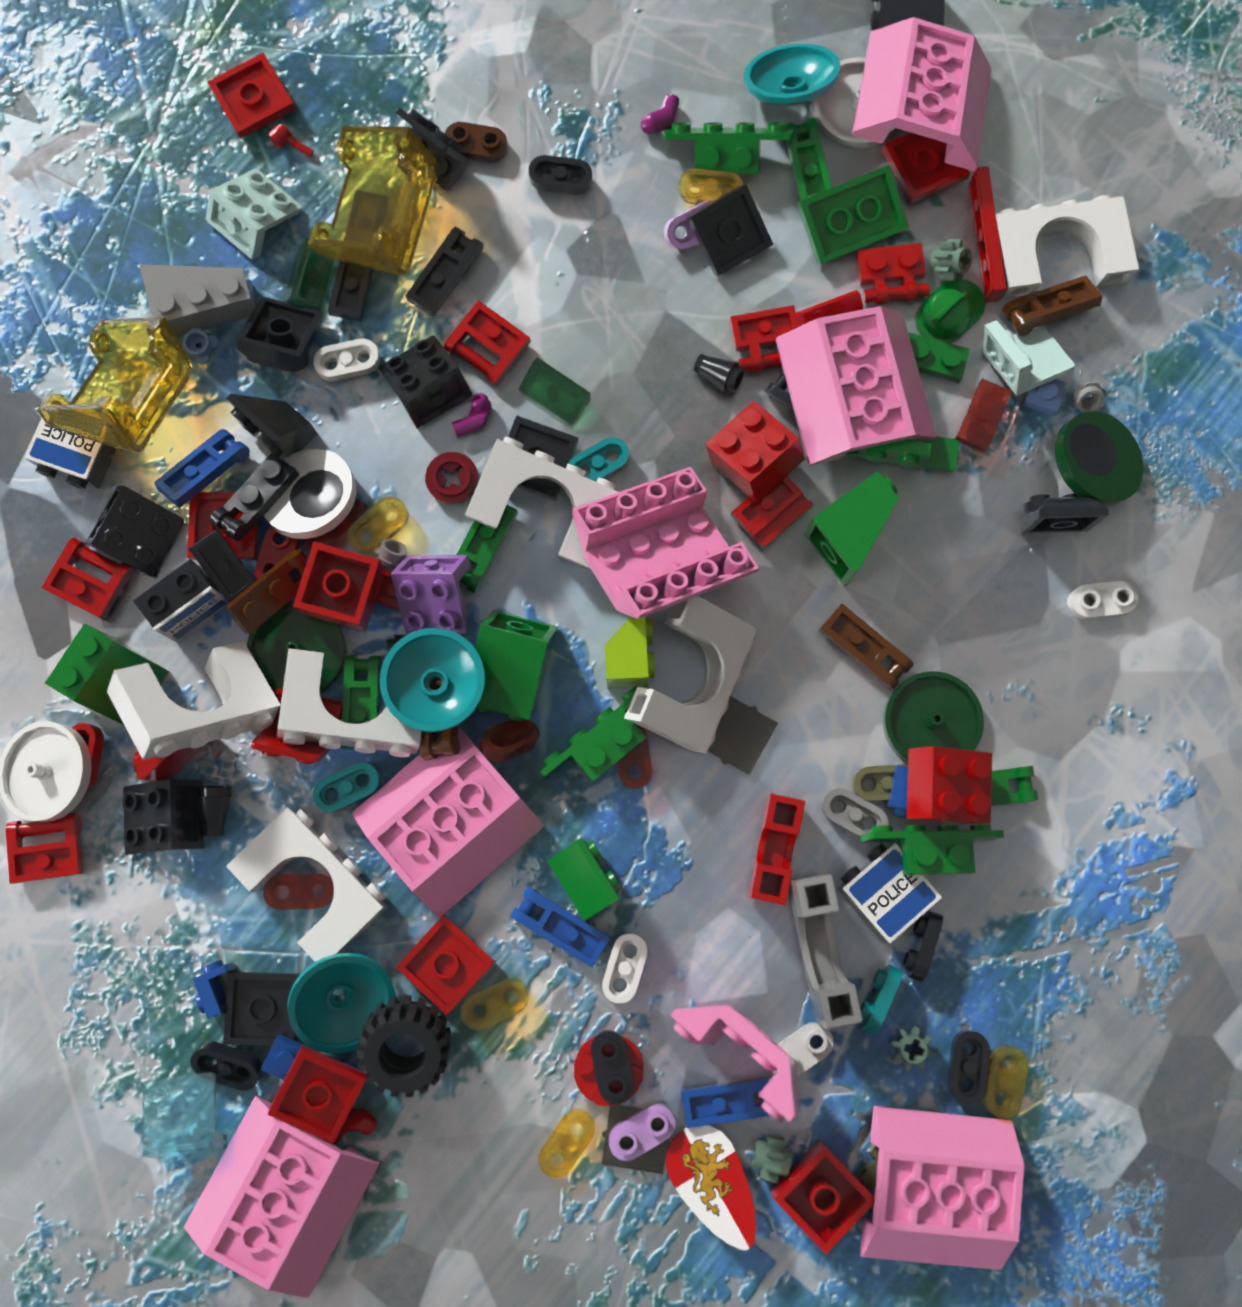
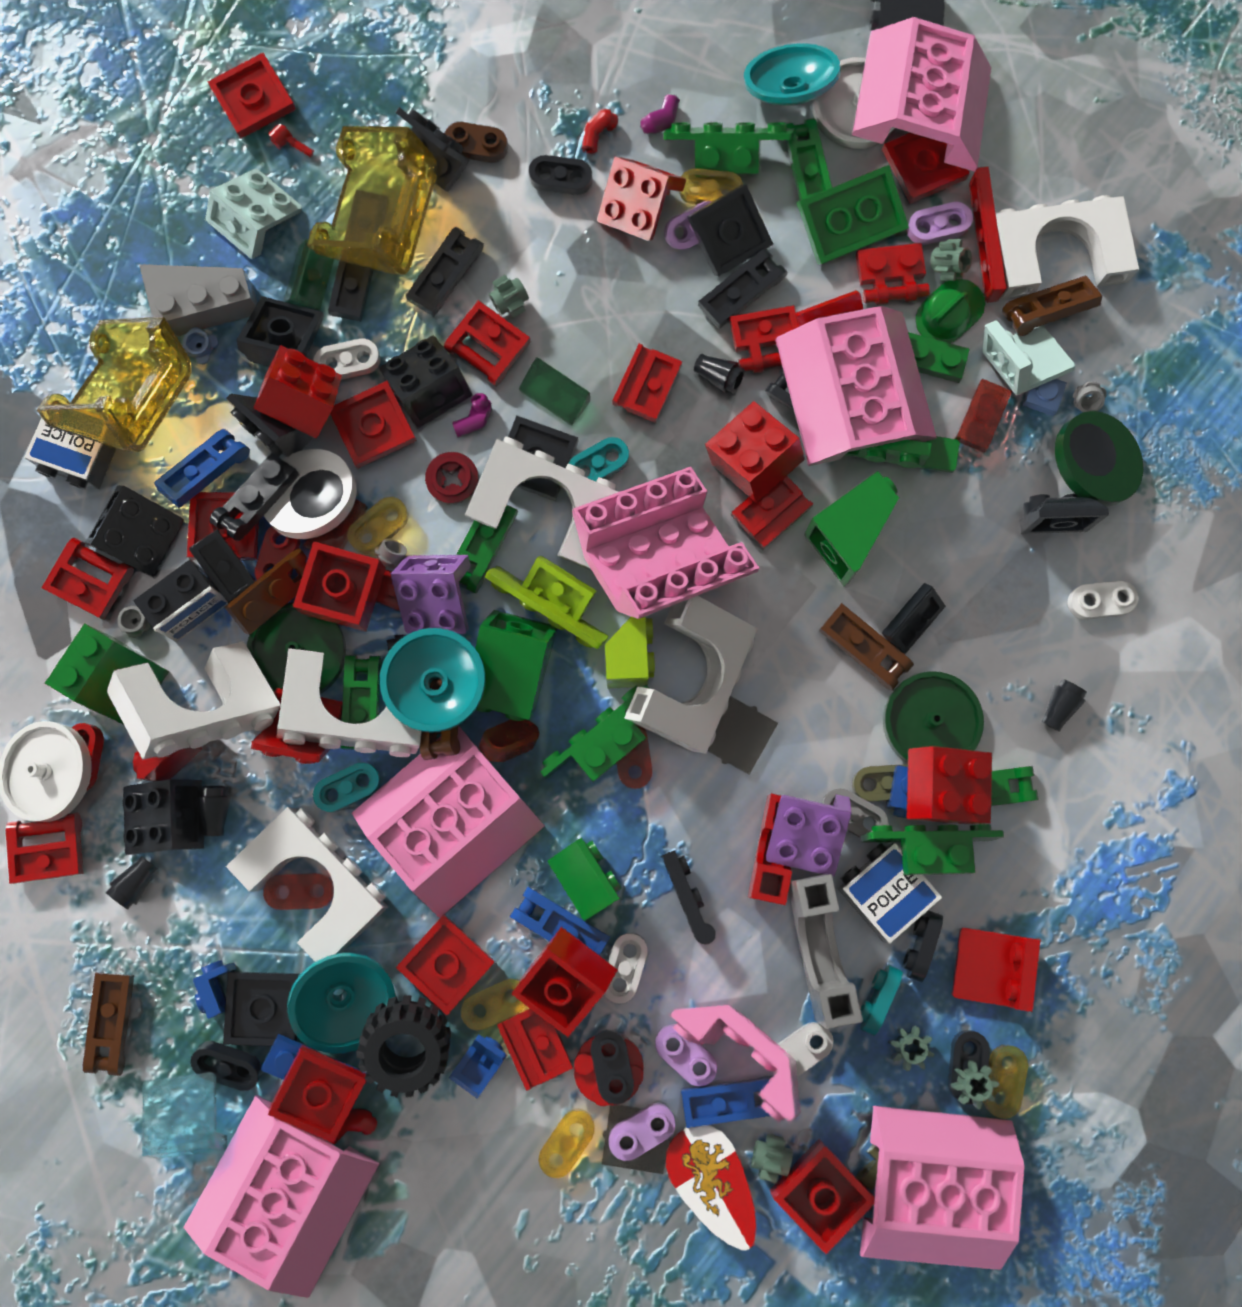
(108, 1023): none -> reddish brown plate
(125, 622): none -> light grey plate
(130, 884): none -> black cone
(298, 391): none -> red brick
(372, 424): none -> red plate
(478, 1065): none -> blue bracket
(509, 296): none -> sand green gear
(534, 1048): none -> red plate
(554, 595): none -> lime bracket
(565, 982): none -> red brick
(602, 120): none -> red arm
(636, 197): none -> bracket
(647, 383): none -> red plate
(685, 1057): none -> lavender plate
(689, 898): none -> black plate
(741, 288): none -> black plate
(809, 834): none -> medium lavender bracket
(914, 618): none -> black plate
(937, 223): none -> lavender plate
(982, 1079): none -> sand green gear
(996, 968): none -> red bracket
(1063, 704): none -> black cone

